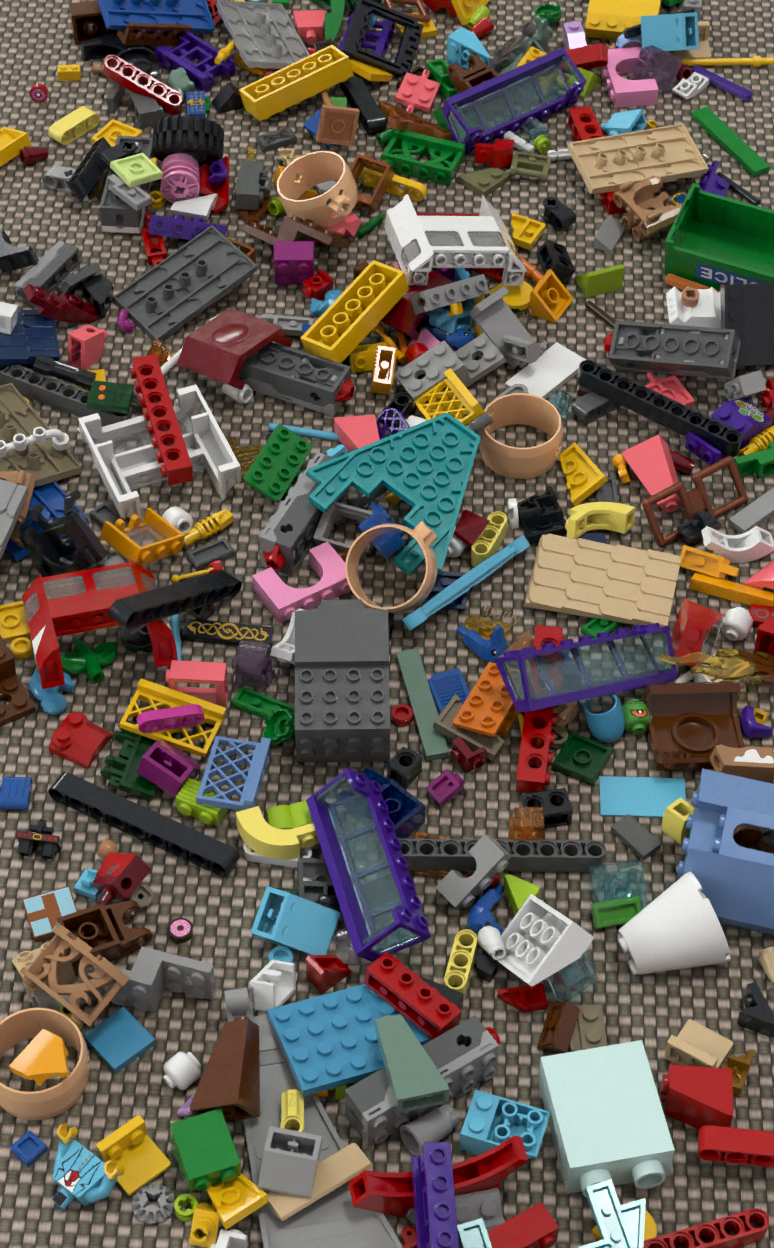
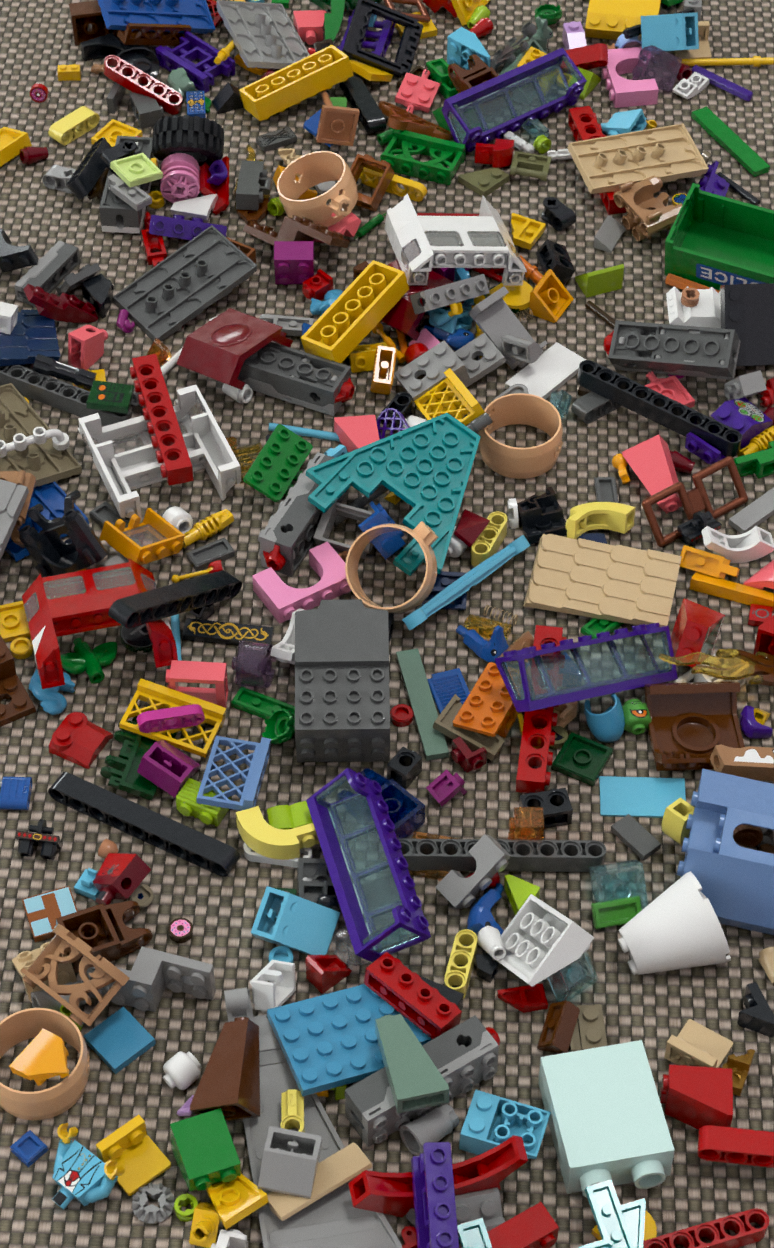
(581, 474): yellow wing -> none
(736, 624): white head -> none

